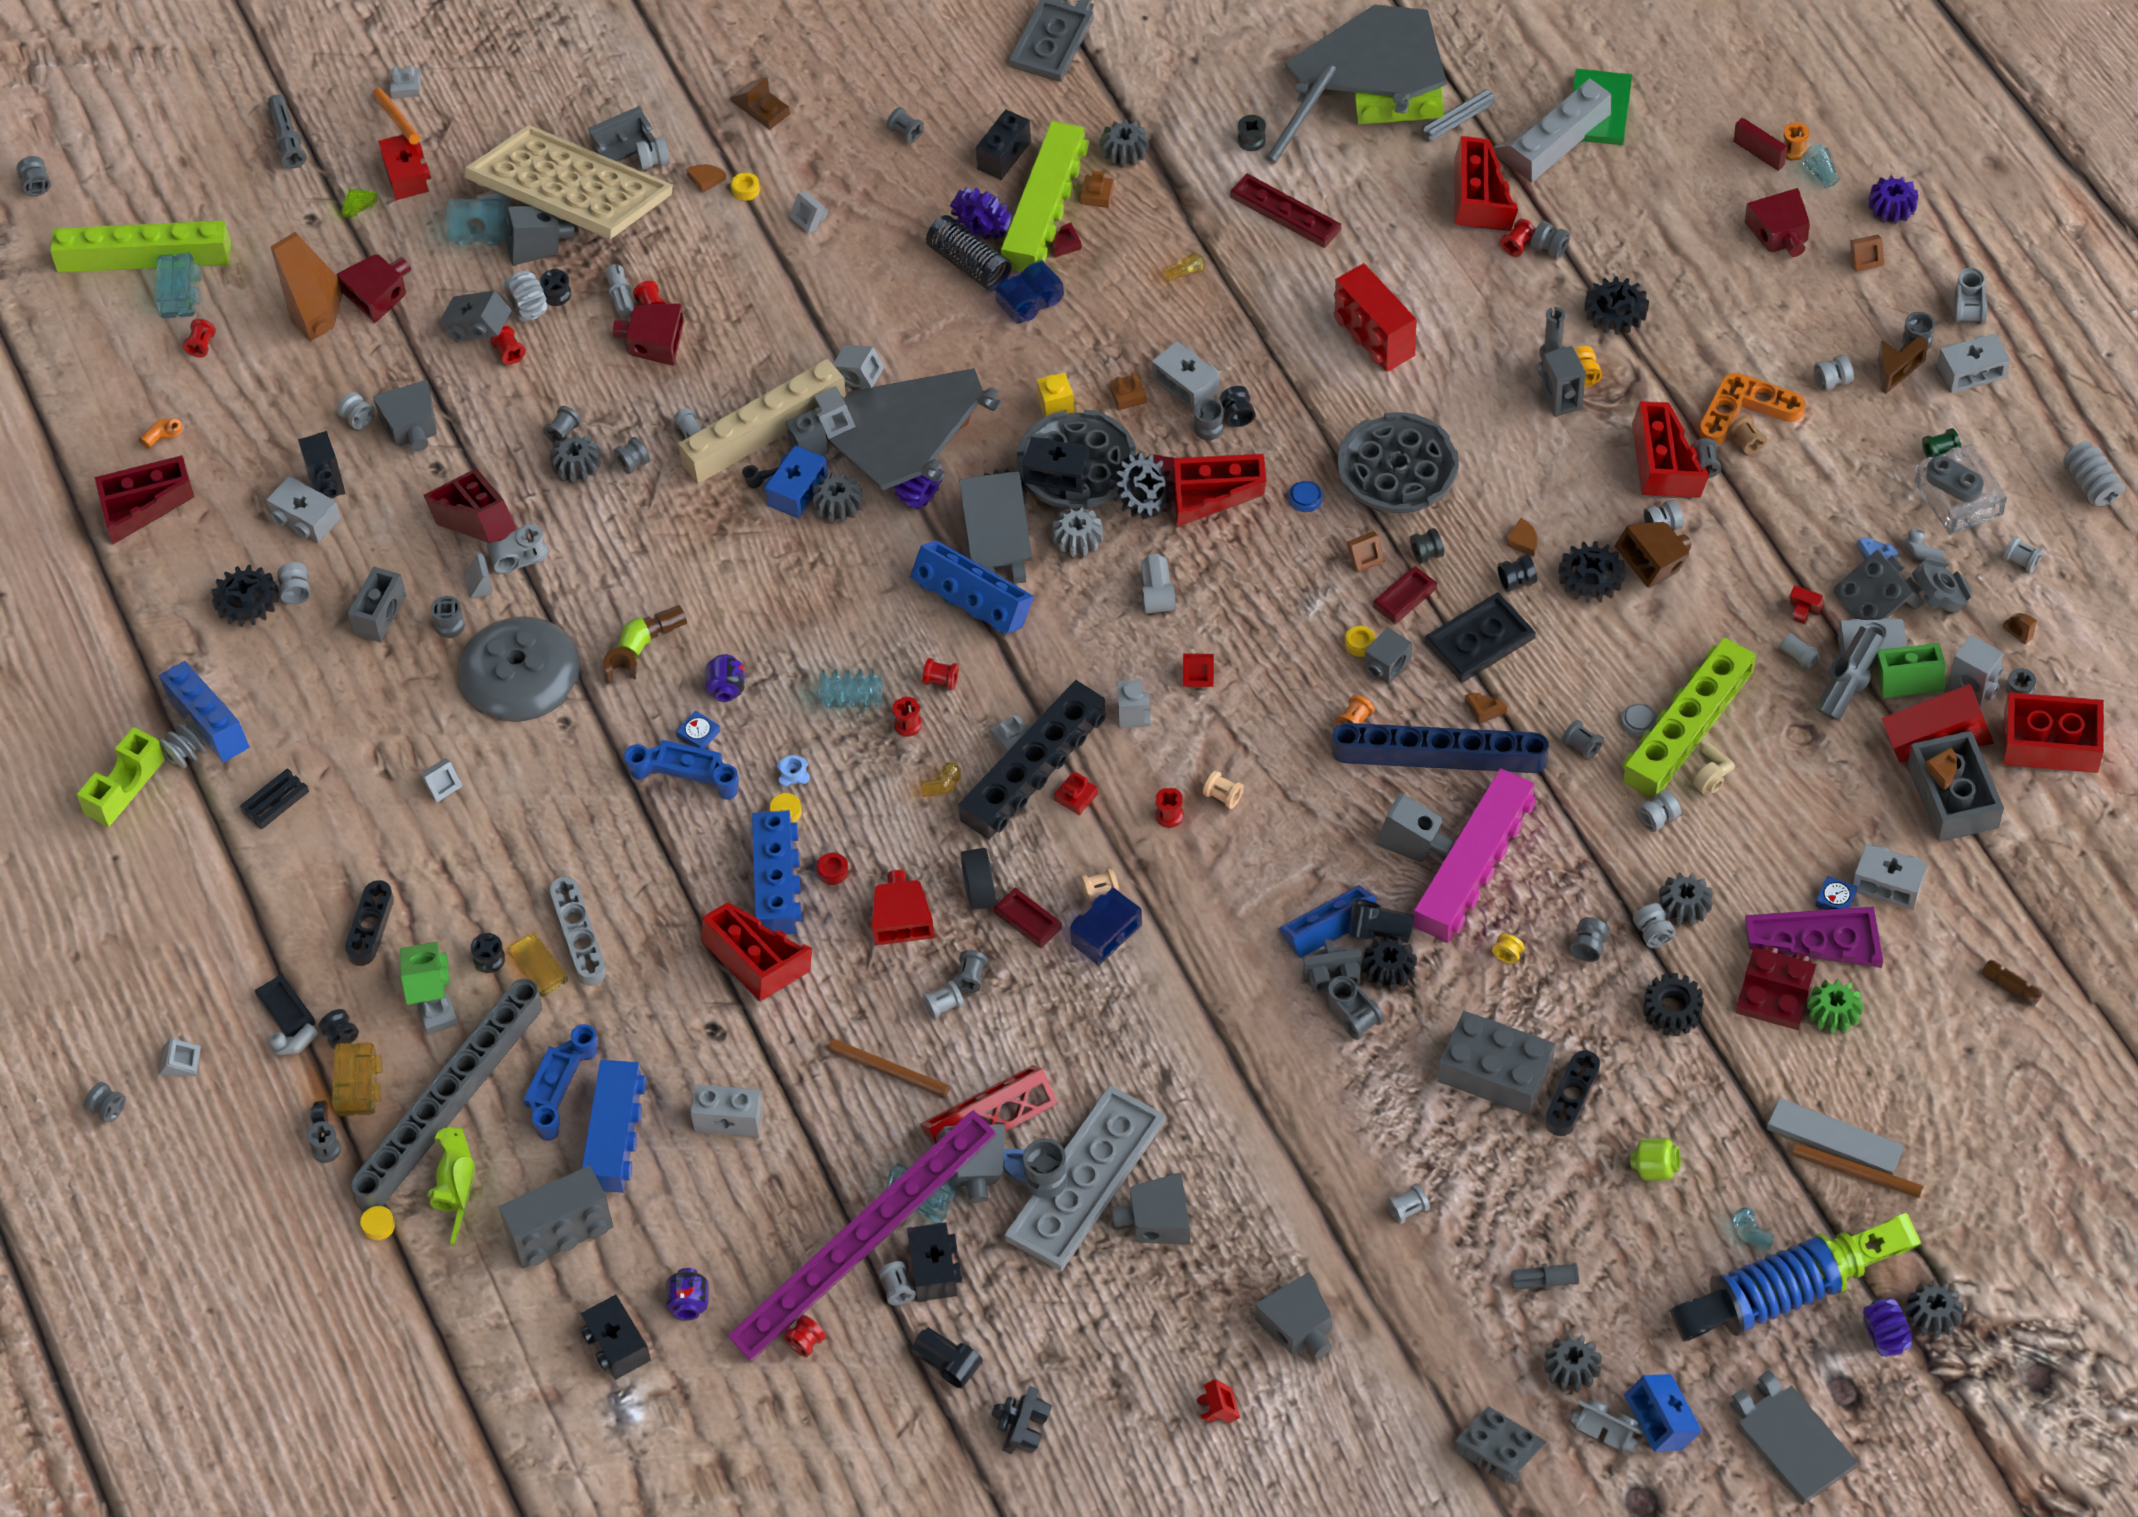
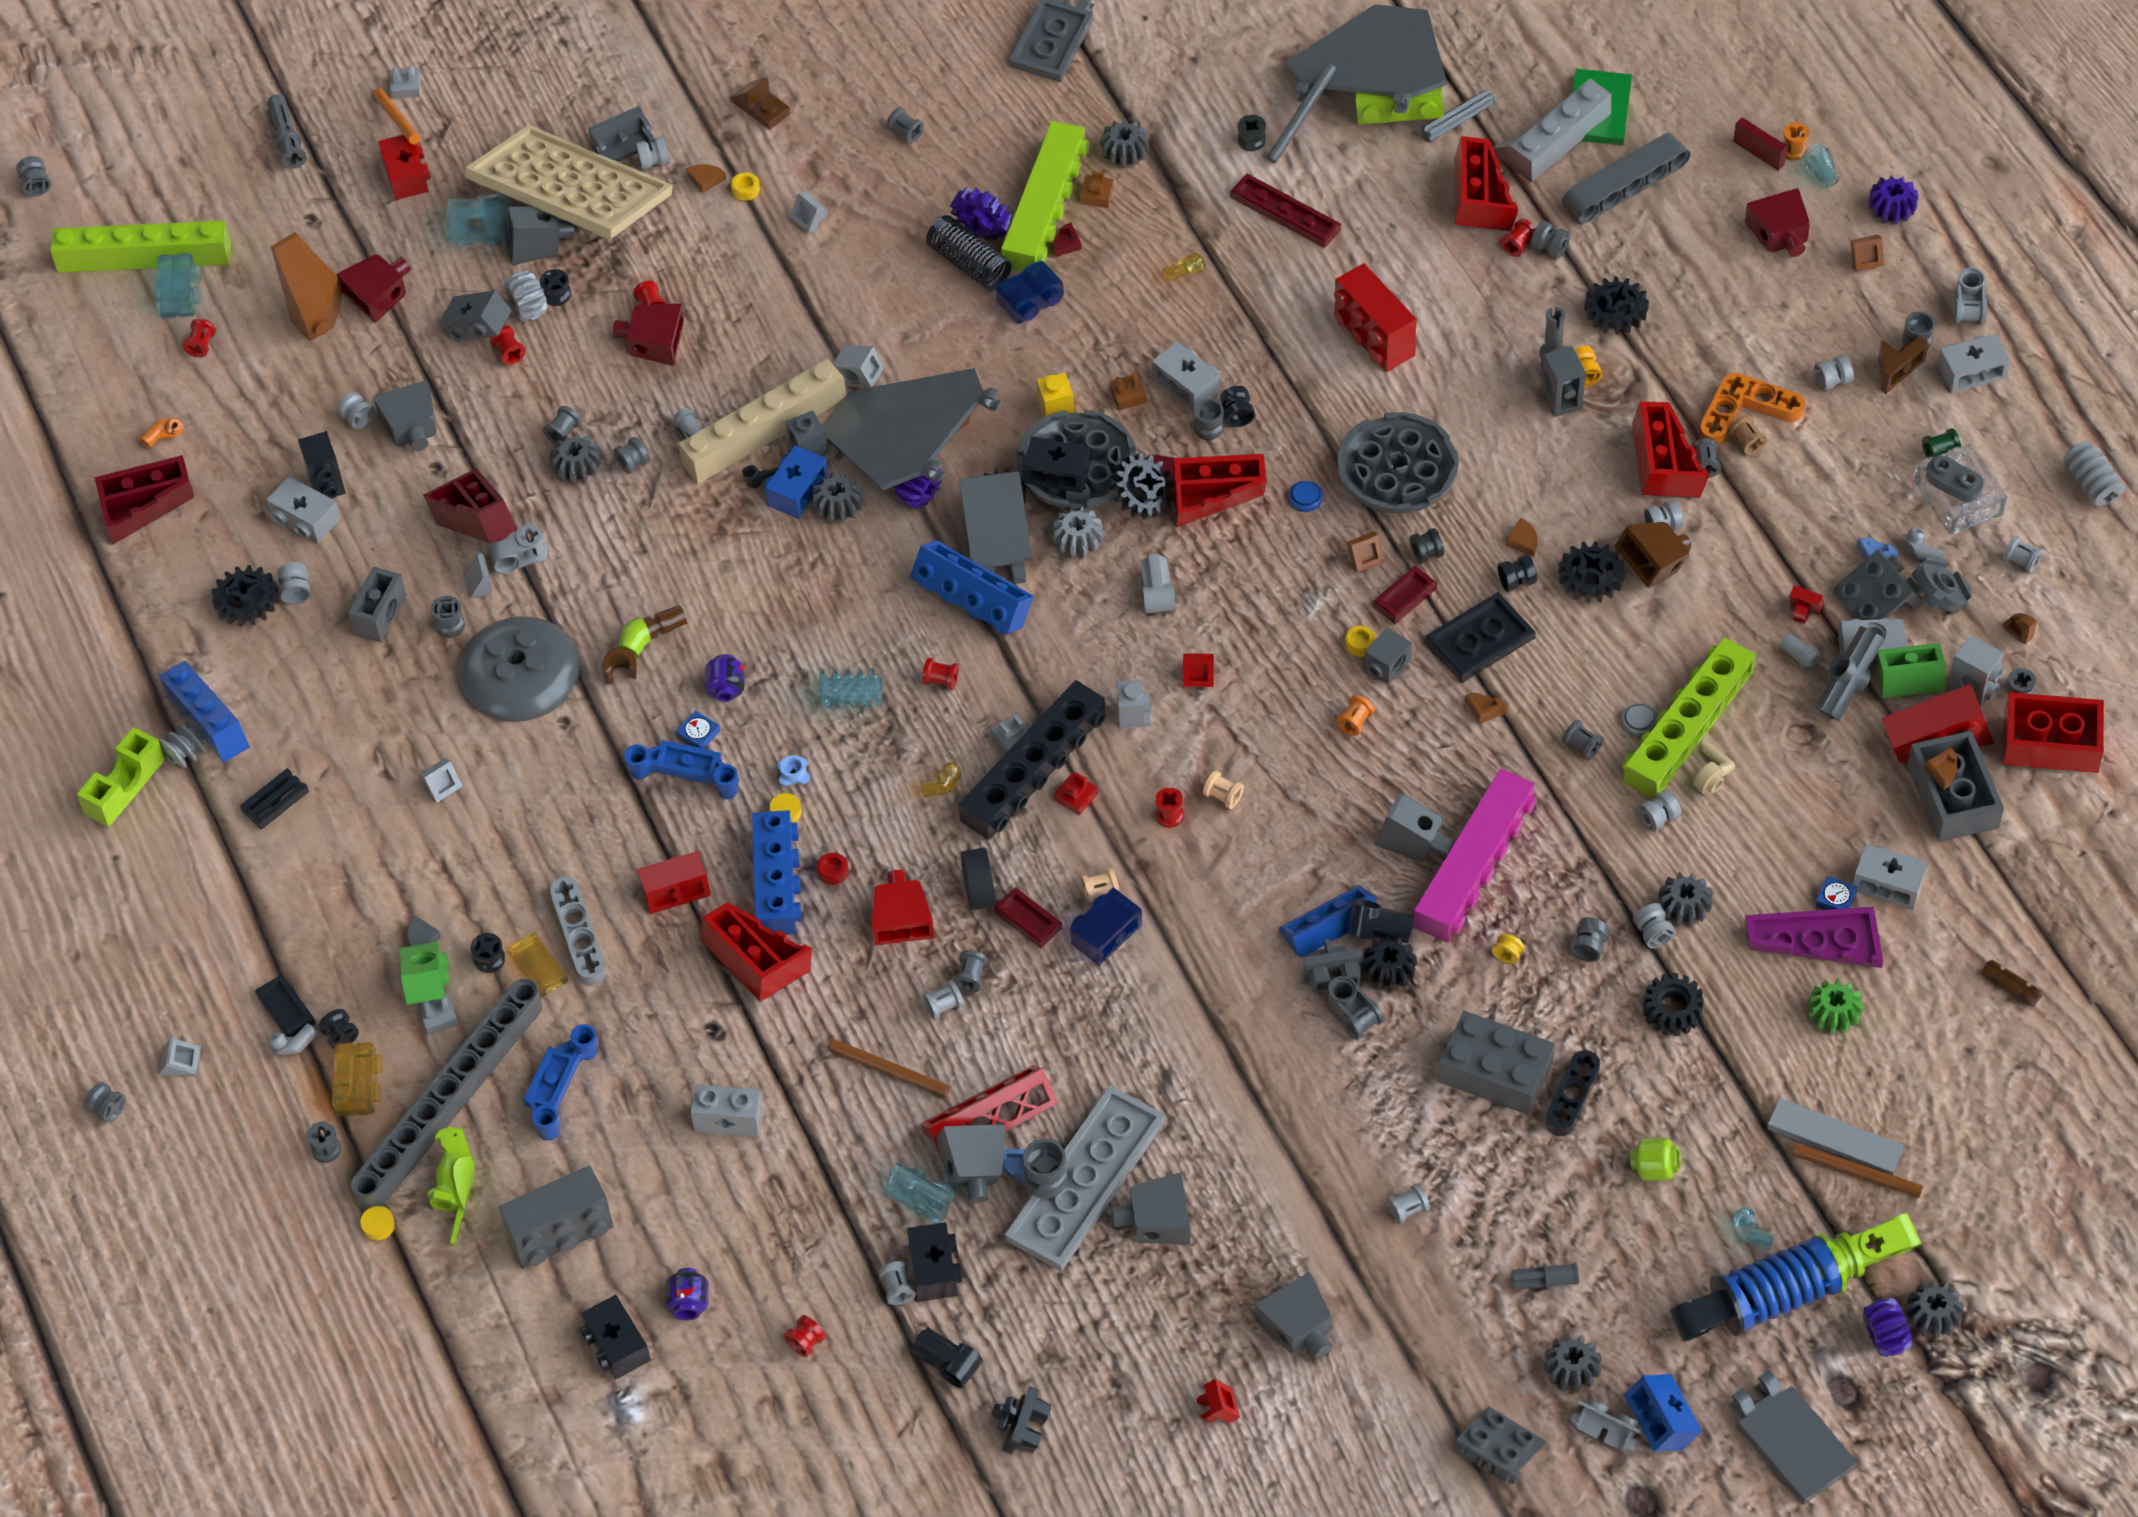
(319, 1112): black tile -> none
(358, 201): clear neon green tile -> none
(372, 935): black beam -> none
(421, 932): none -> dark grey tile
(613, 1122): blue brick -> none
(619, 290): light grey axle -> none
(674, 882): none -> red hinge
(833, 413): light grey brick -> none
(862, 1235): magenta plate -> none
(912, 719): red bush -> none
(1003, 144): black brick -> none
(1452, 740): dark blue beam -> none
(1626, 178): none -> dark grey beam
(1776, 987): dark red plate -> none

